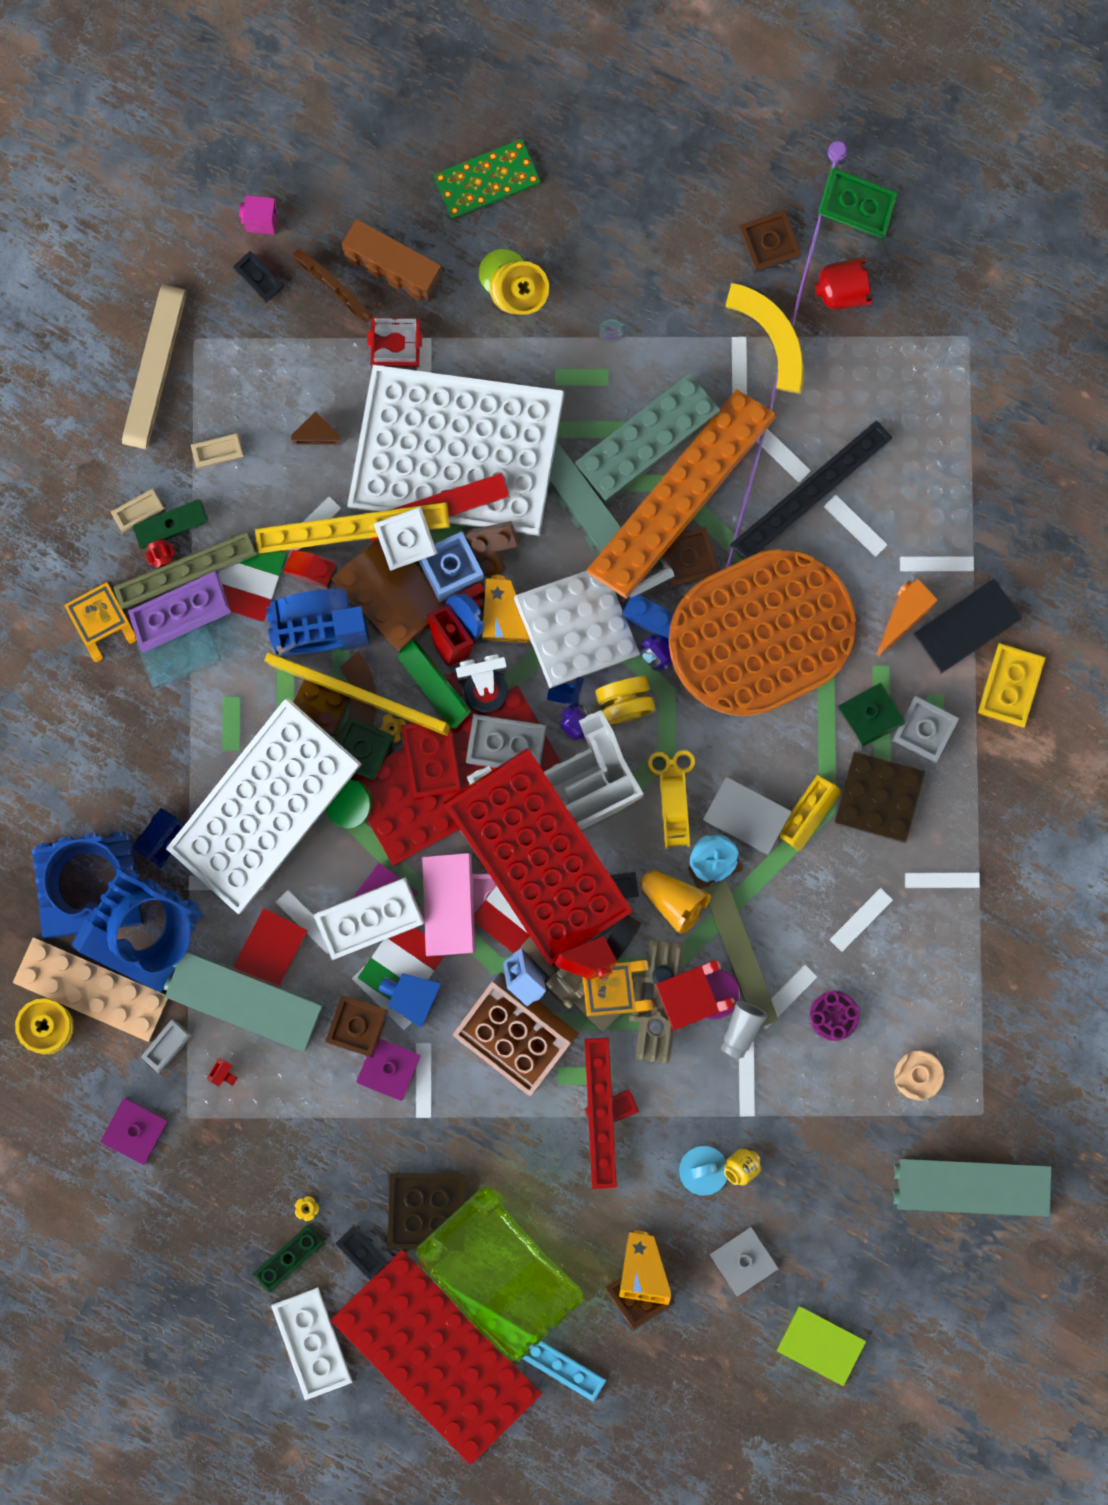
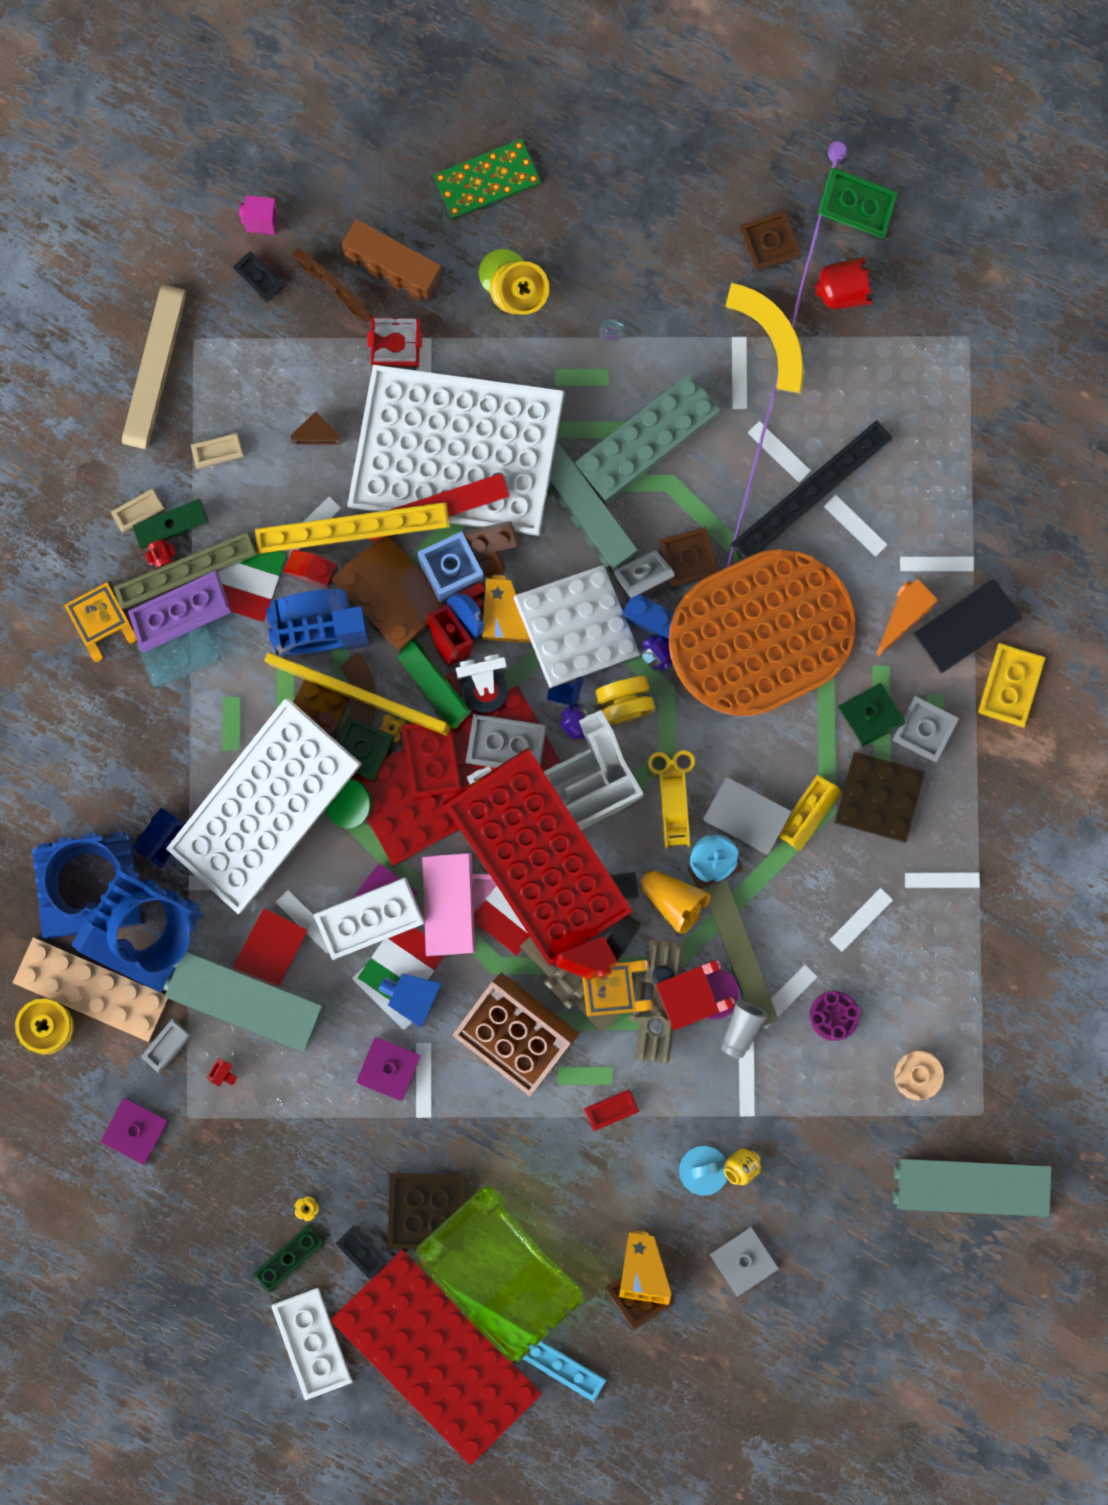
(357, 1026): reddish brown plate -> none
(405, 538): white tile -> none
(524, 977): light blue brick -> none
(600, 1113): red tile -> none
(681, 493): orange plate -> none
(821, 1346): lime tile -> none

